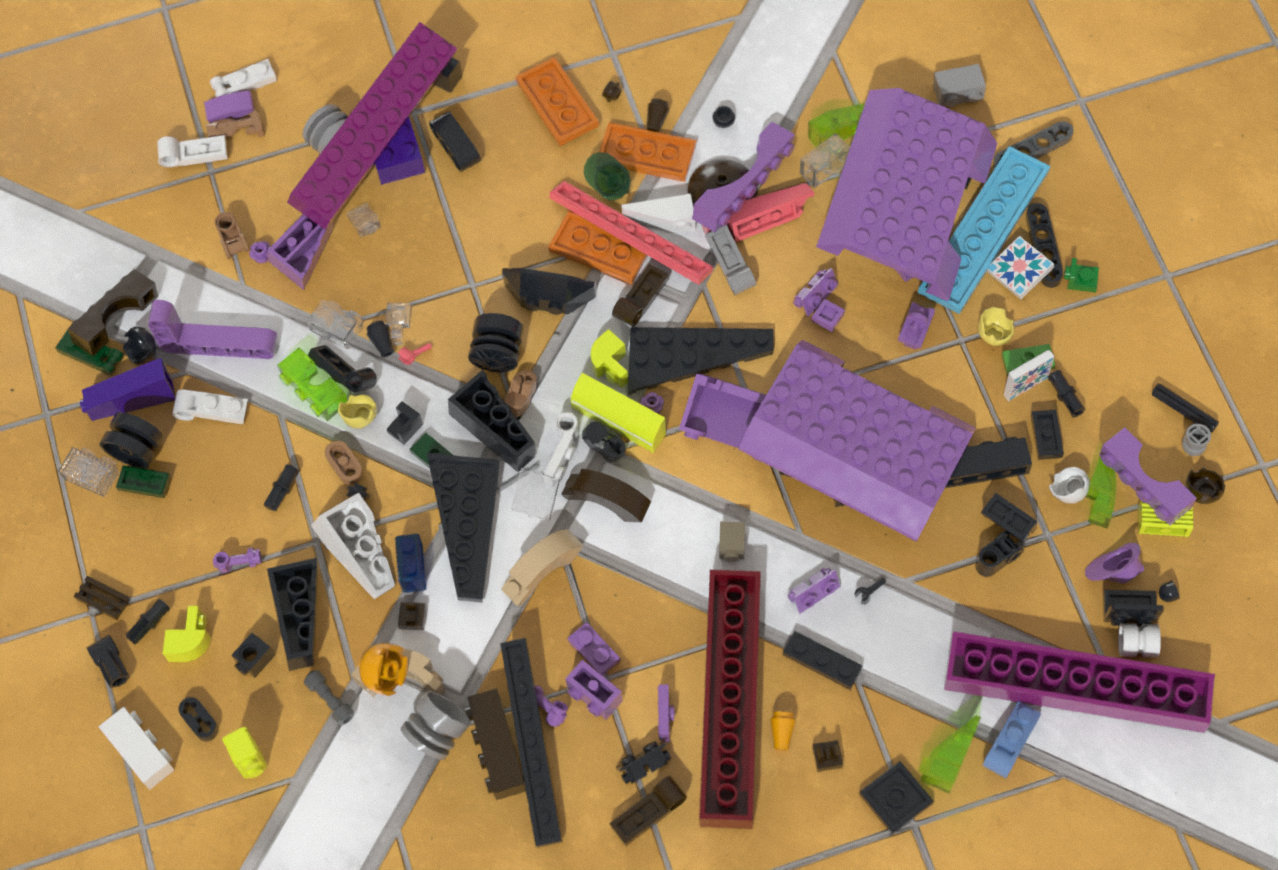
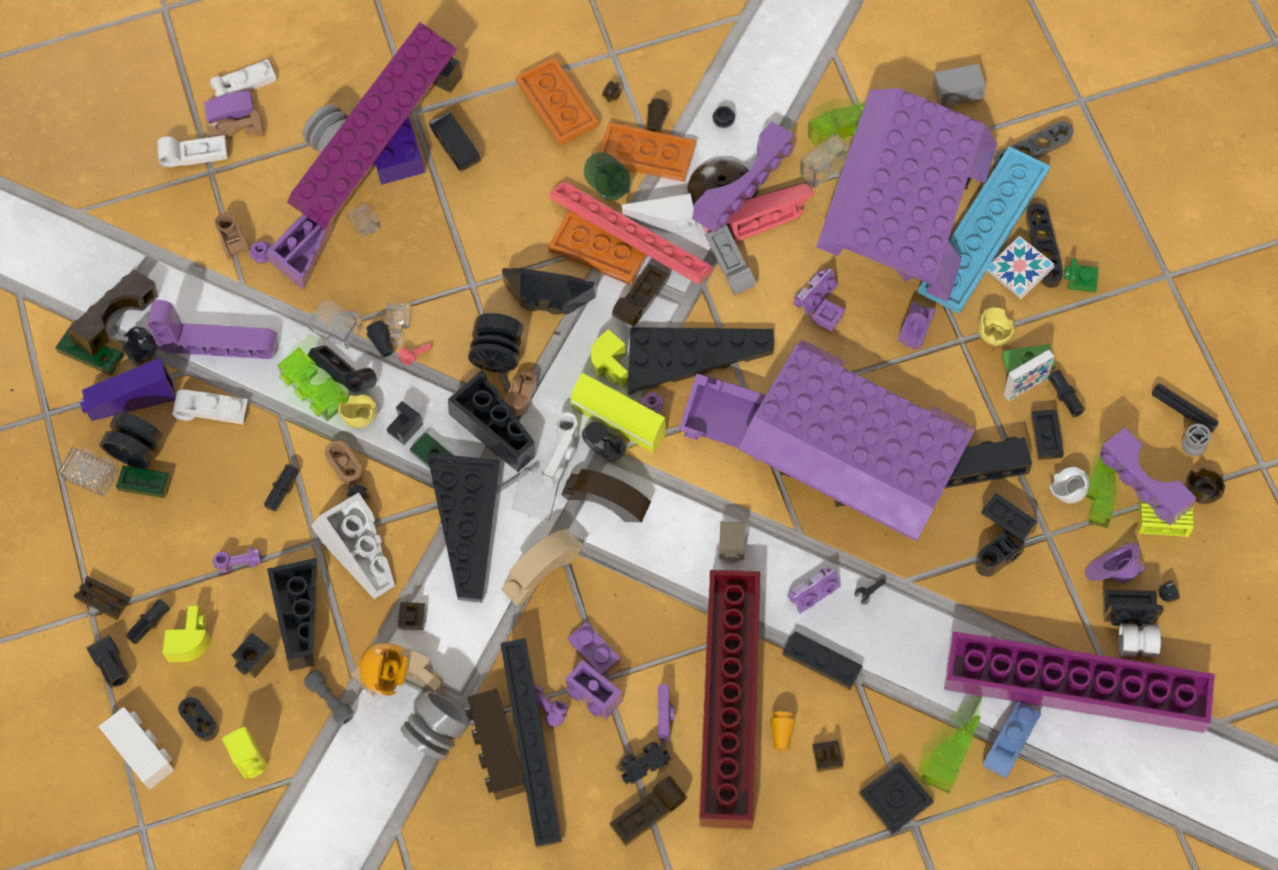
(410, 563): clear blue brick -> none

